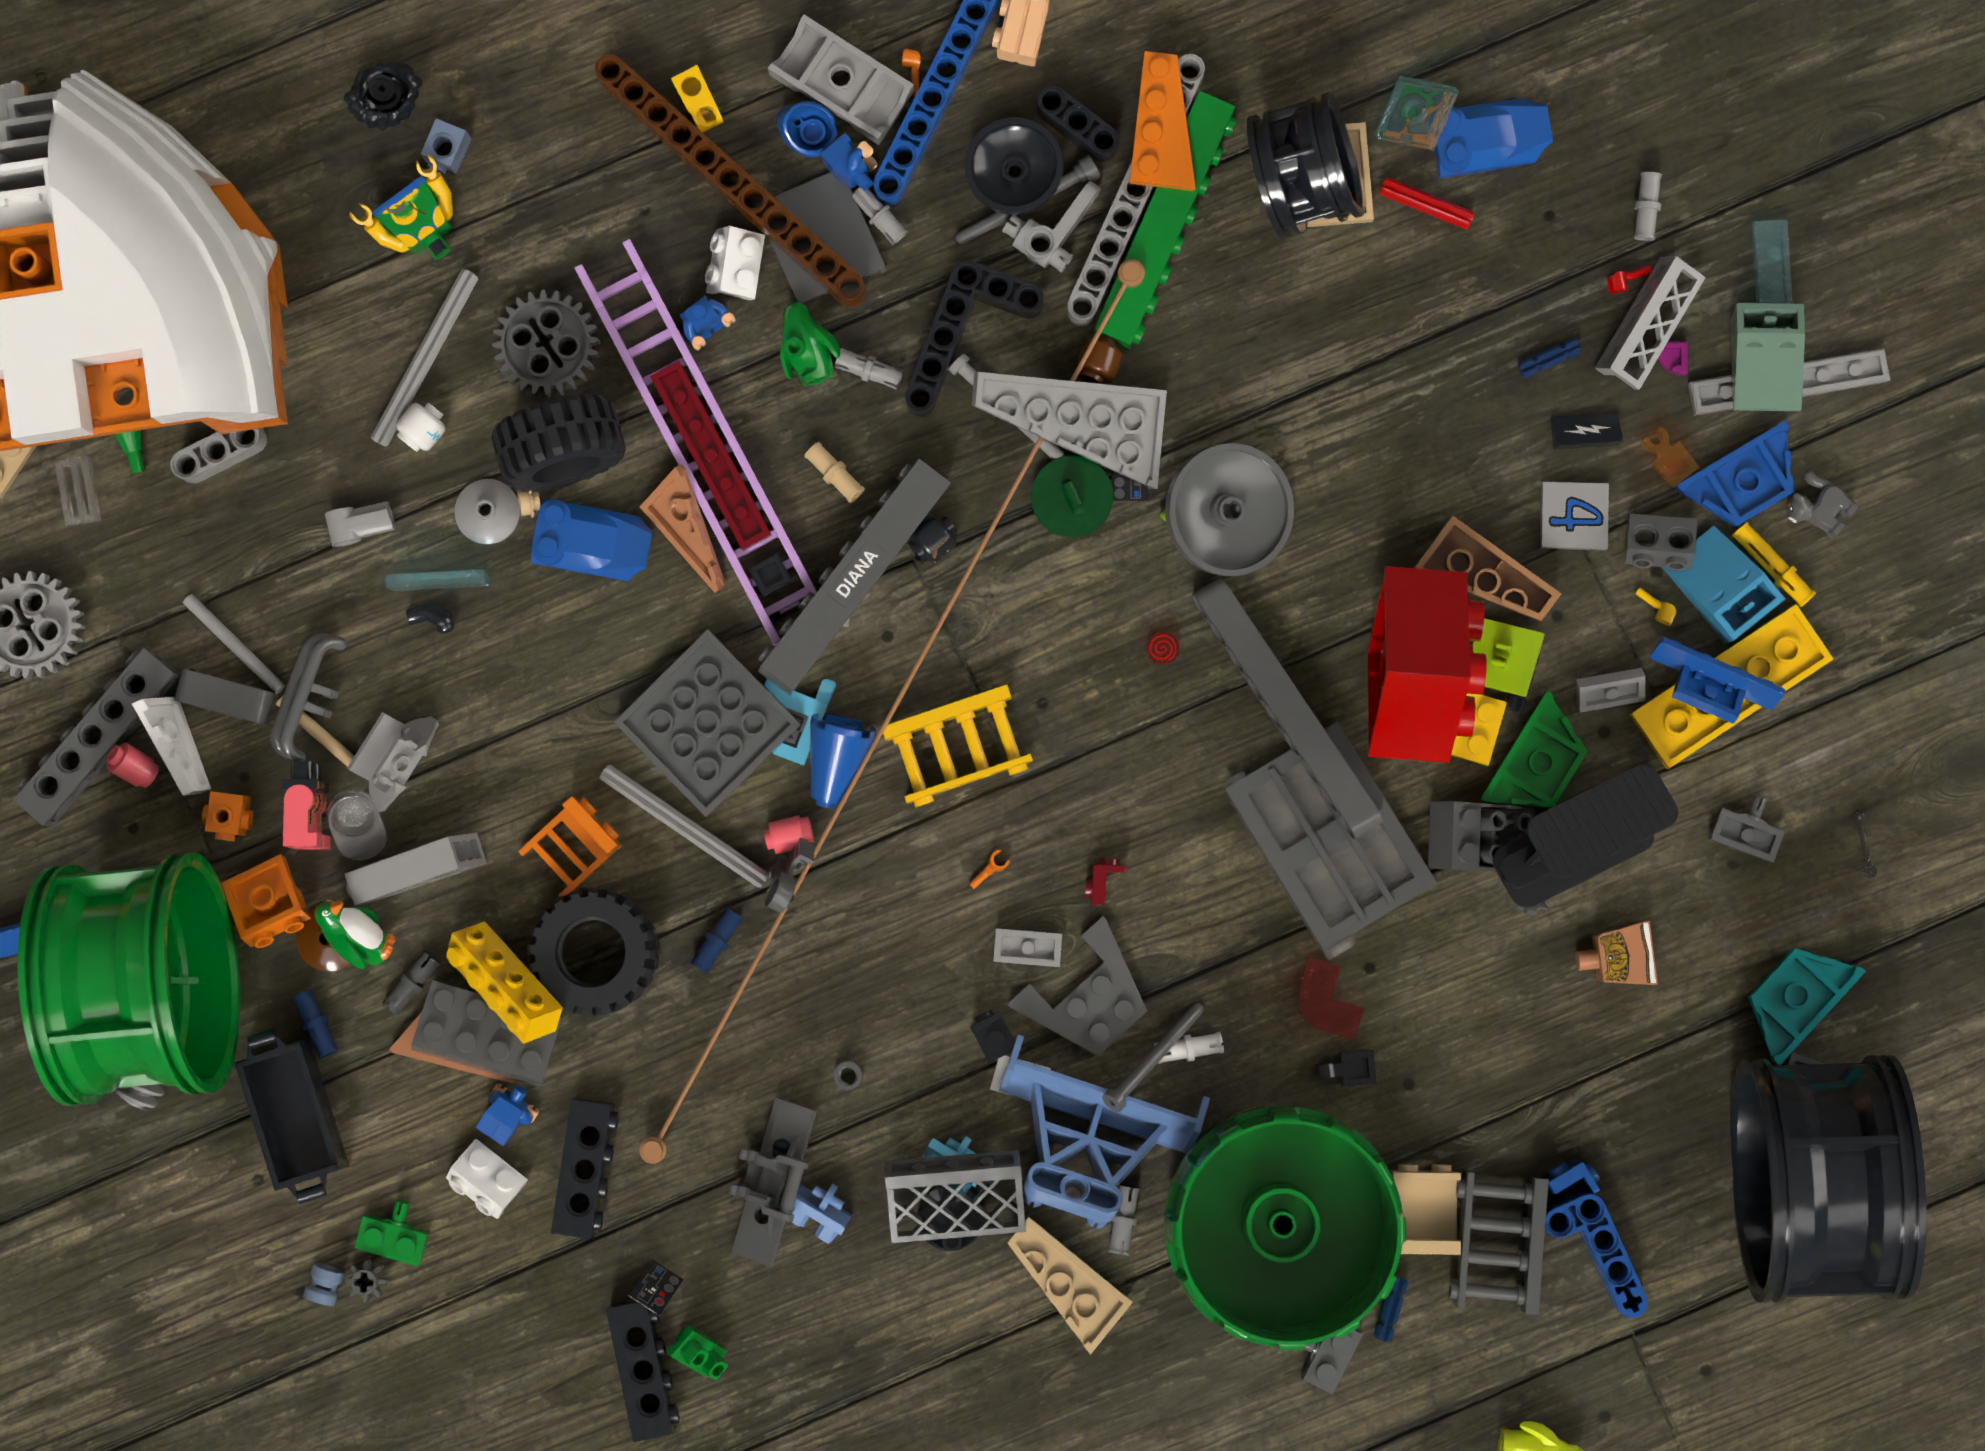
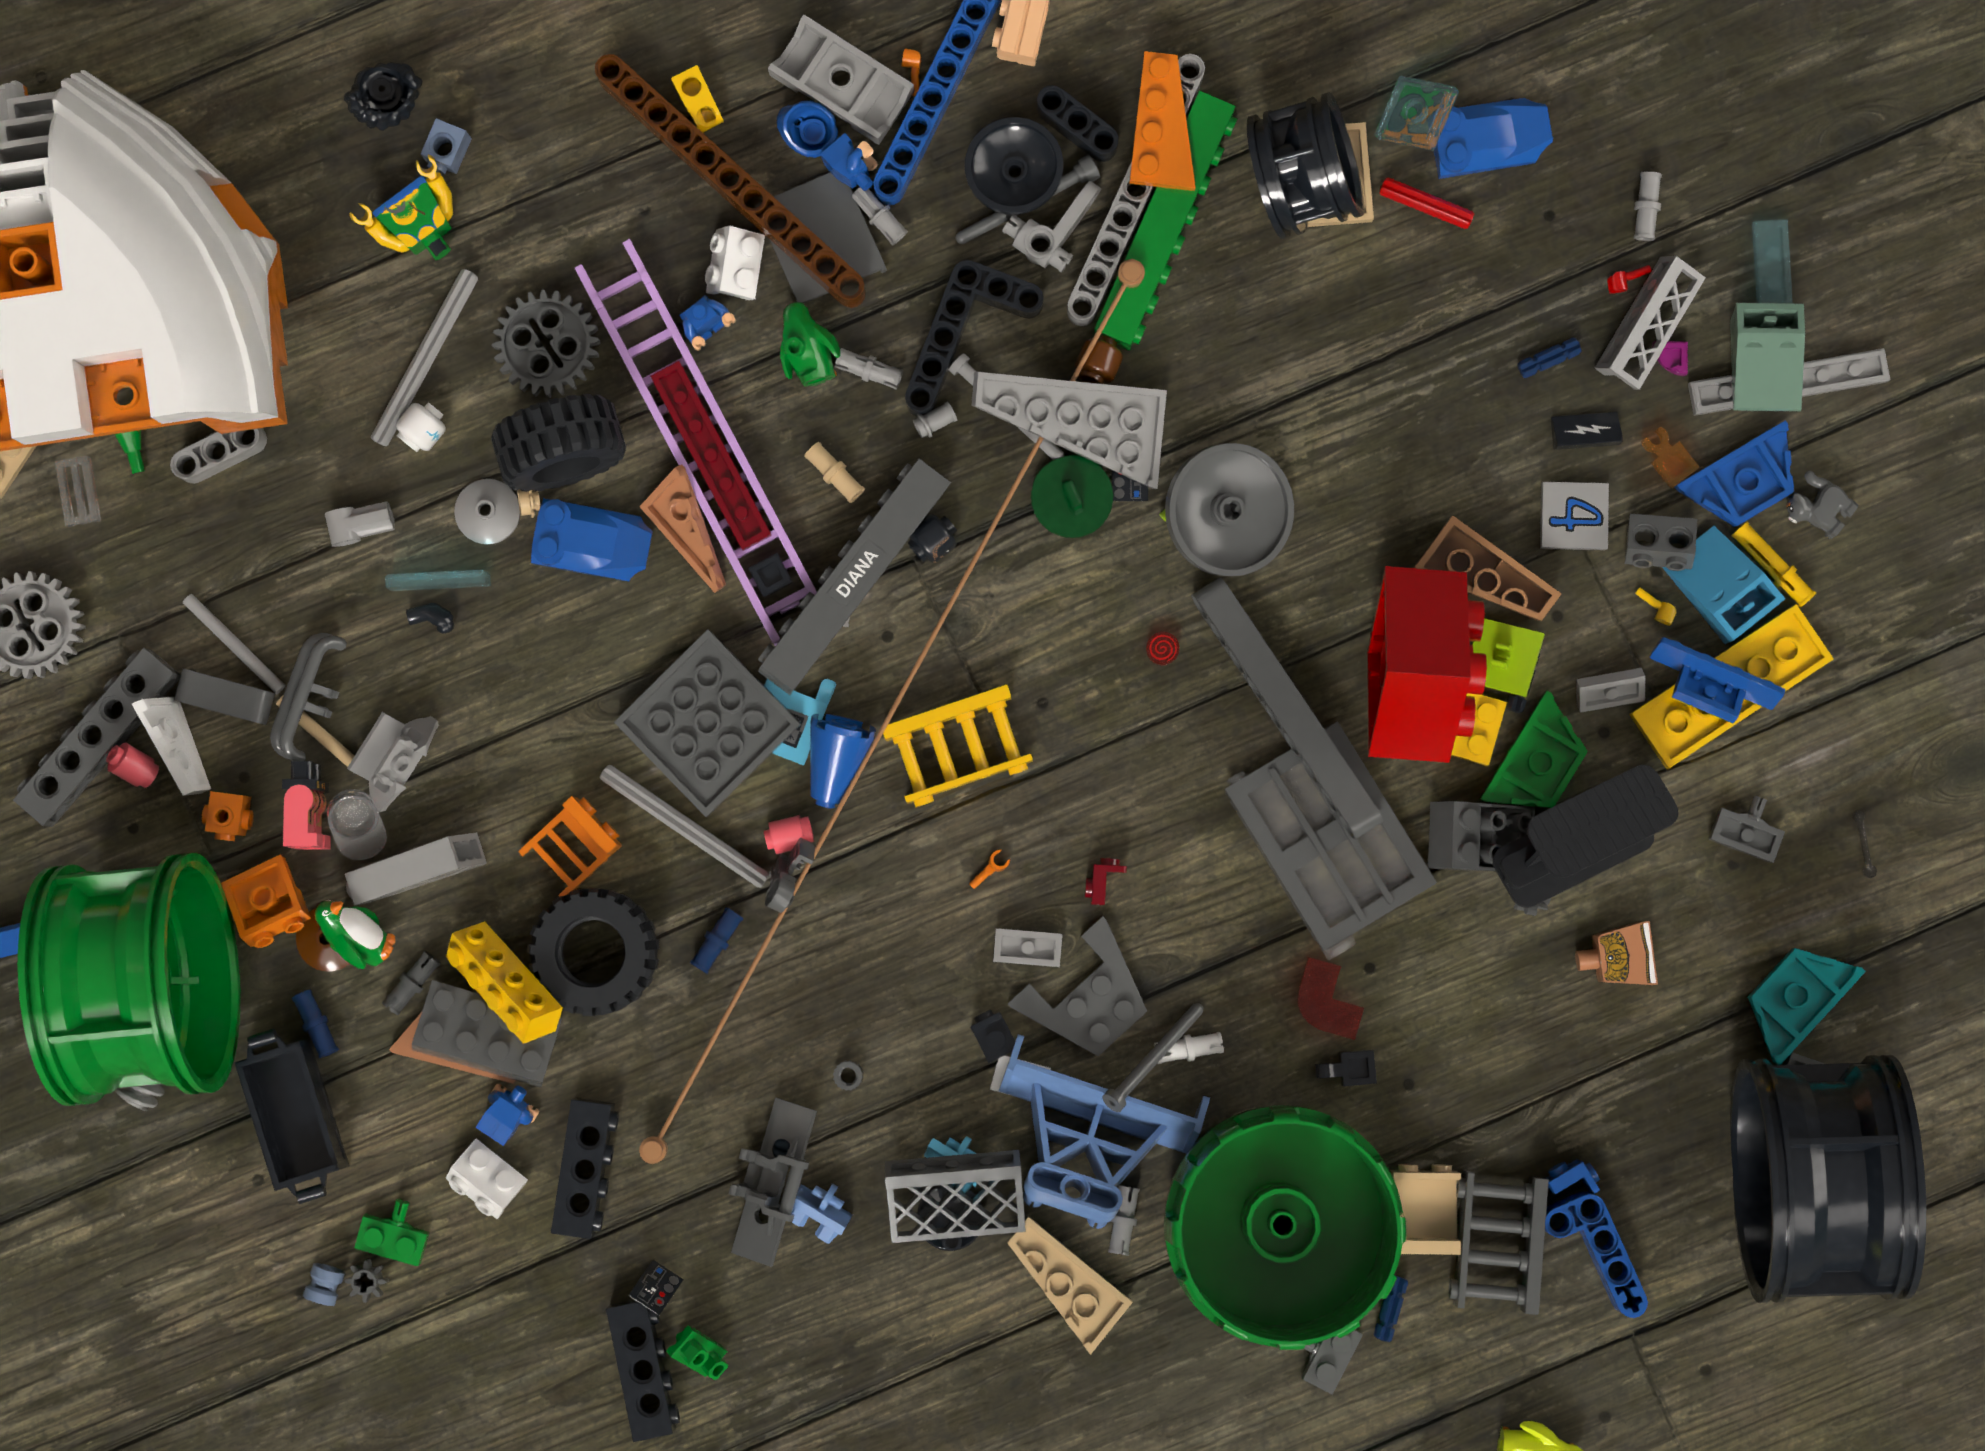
(934, 420): none -> light grey pin

